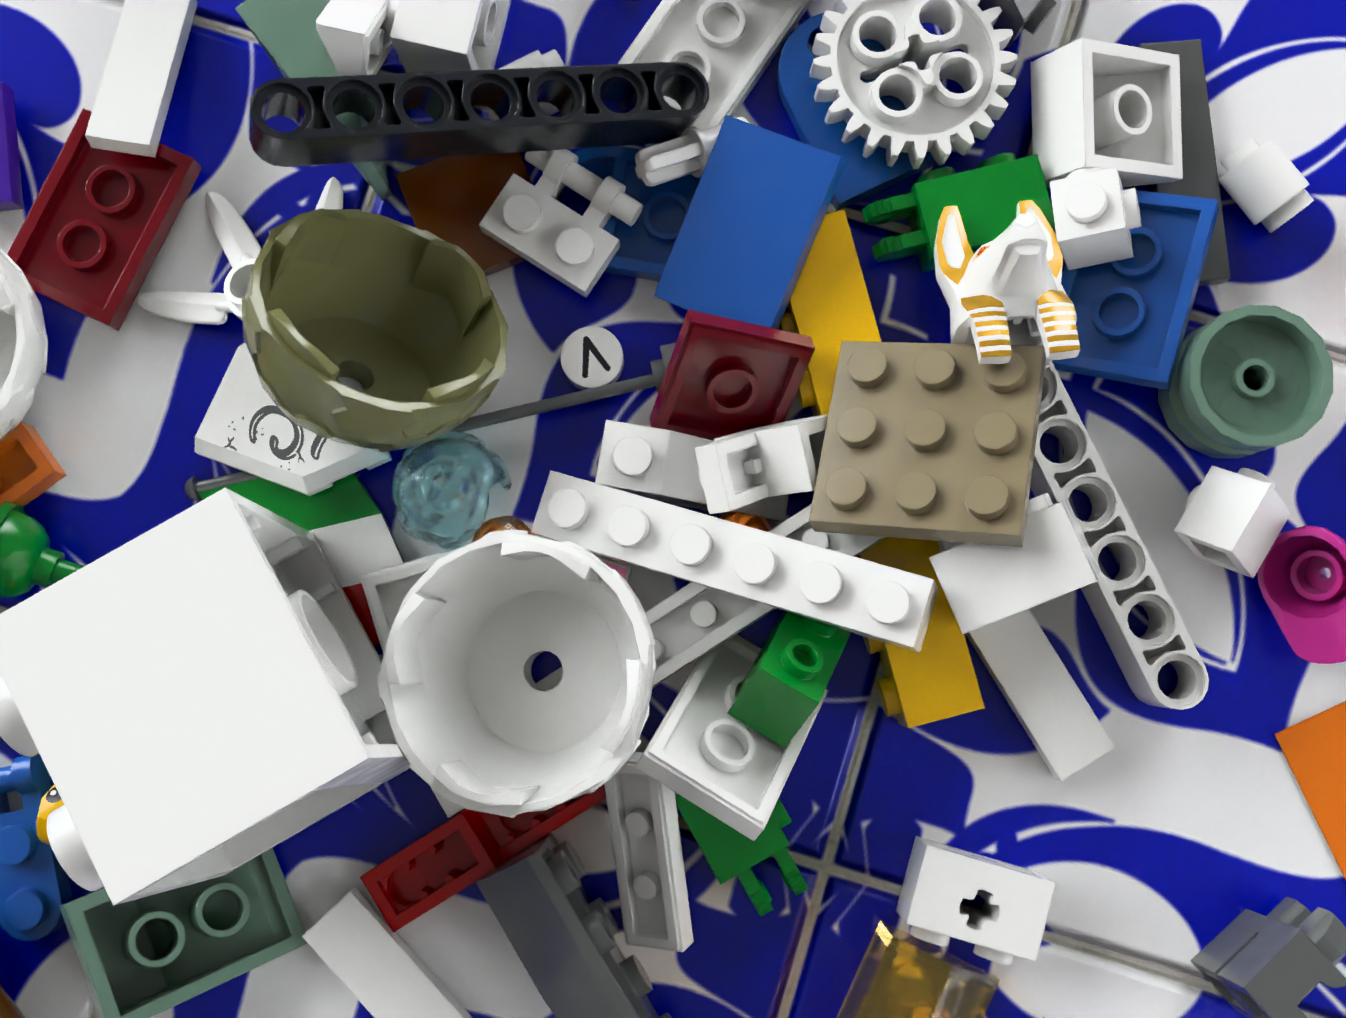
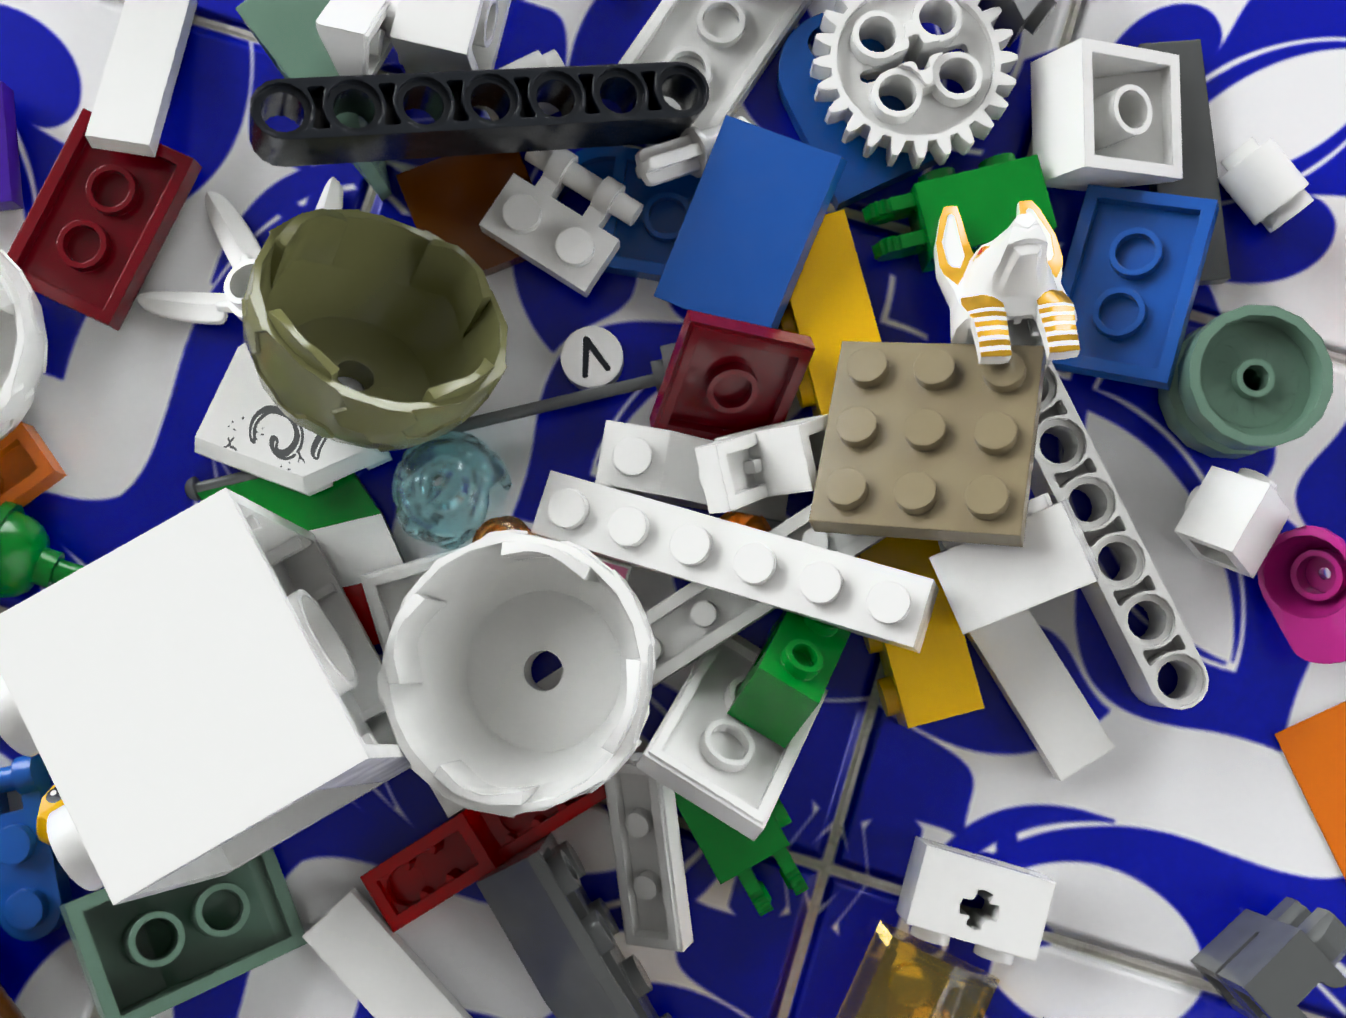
(1094, 217): white brick -> none

